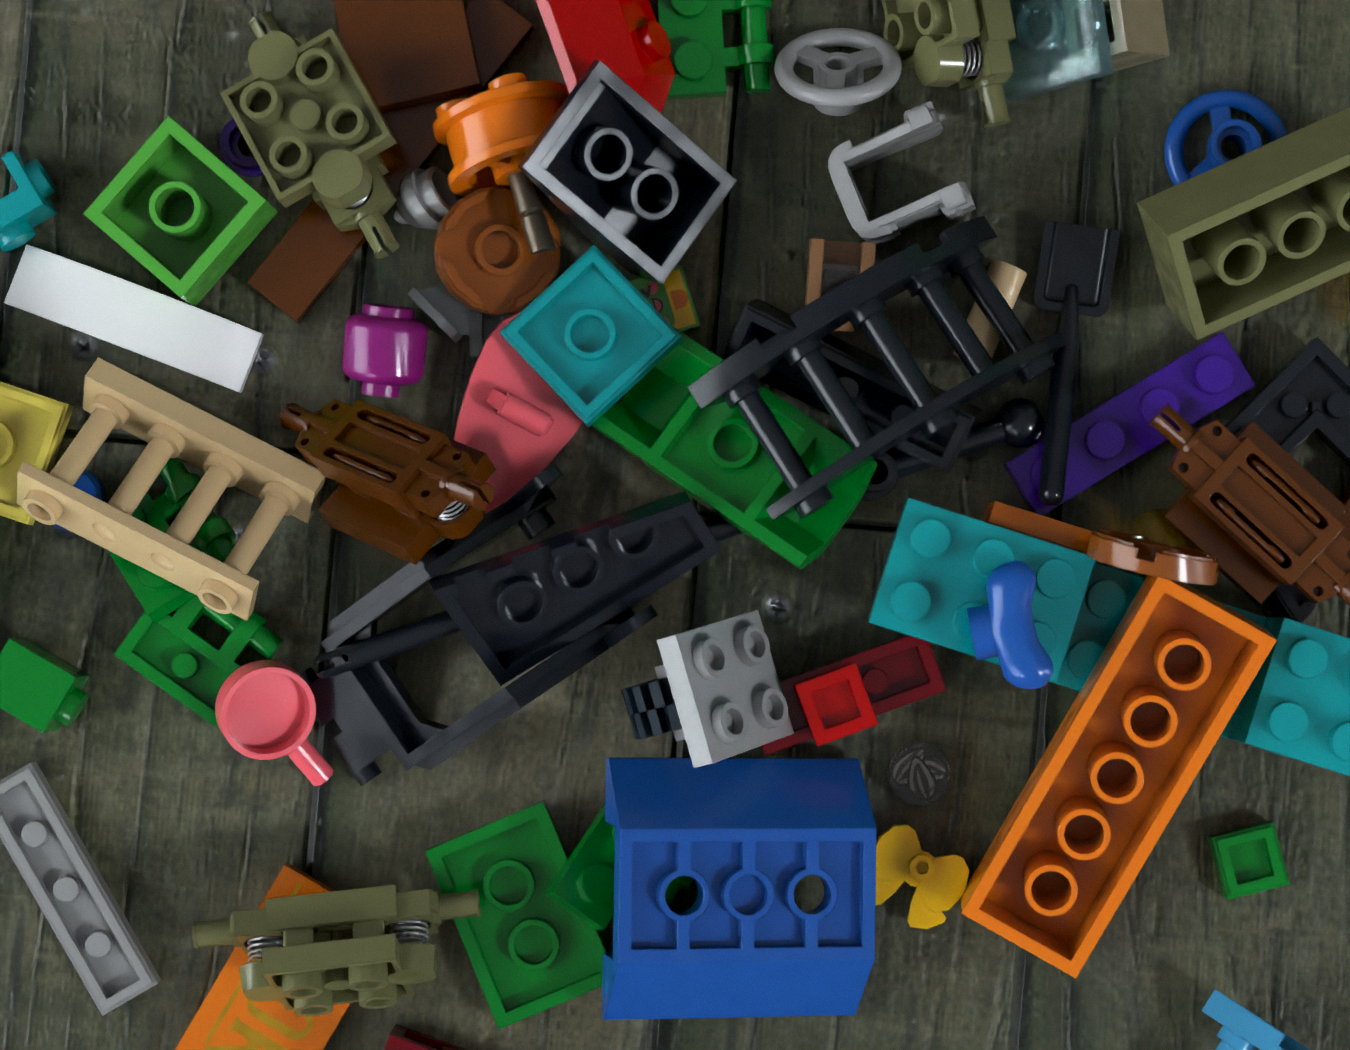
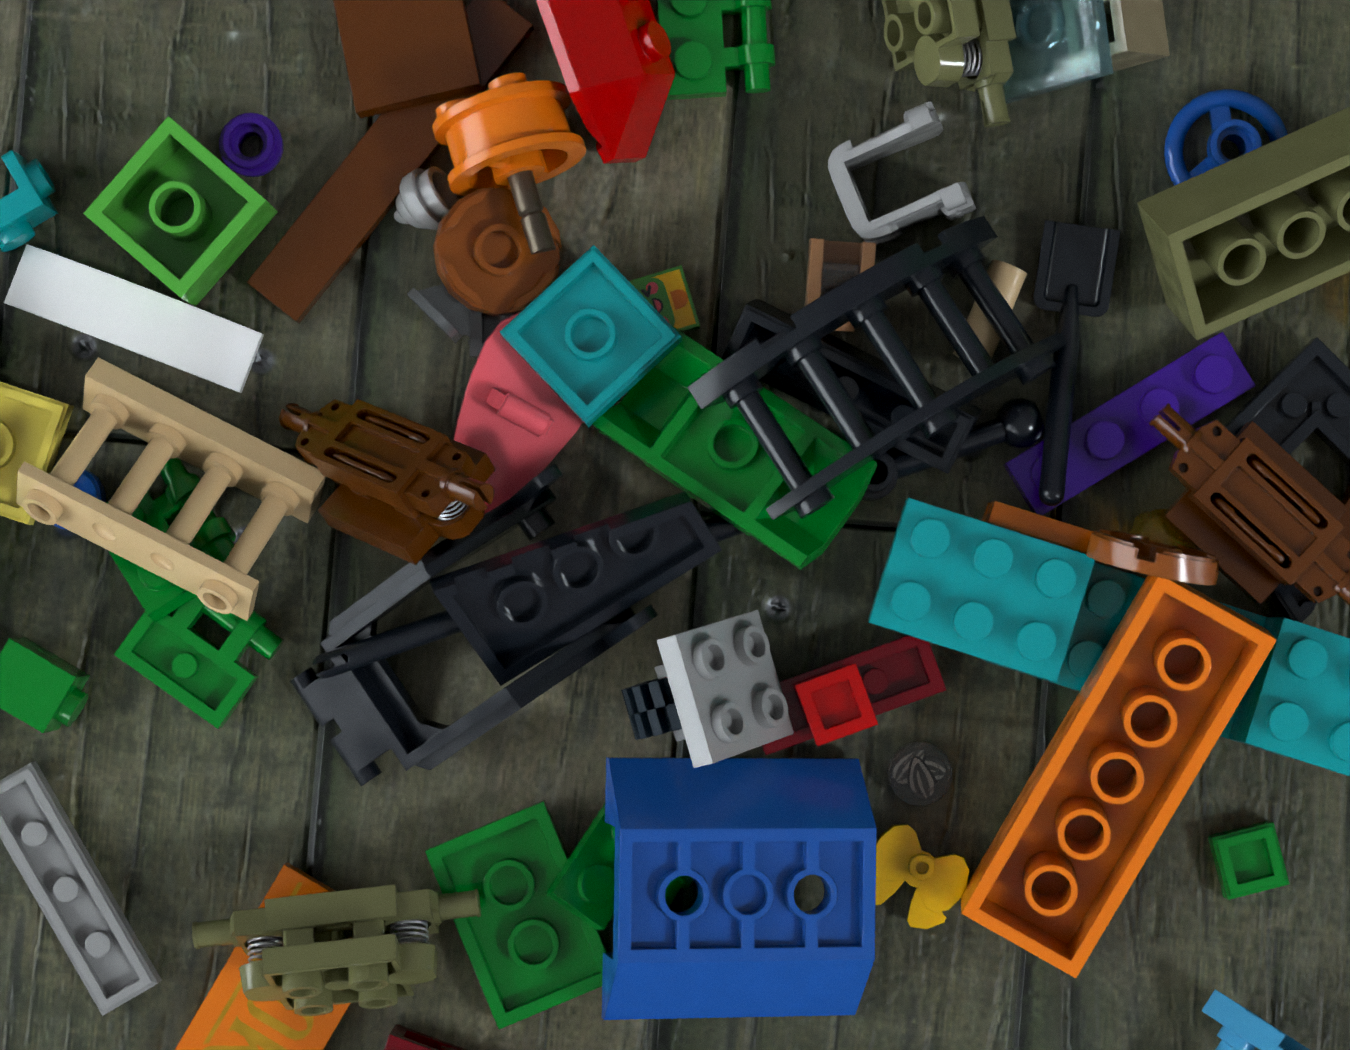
(269, 714): coral piece -> none
(315, 129): olive piece -> none
(384, 349): magenta head -> none
(626, 175): black slope -> none
(838, 75): light grey piece -> none
(1007, 627): blue piece -> none

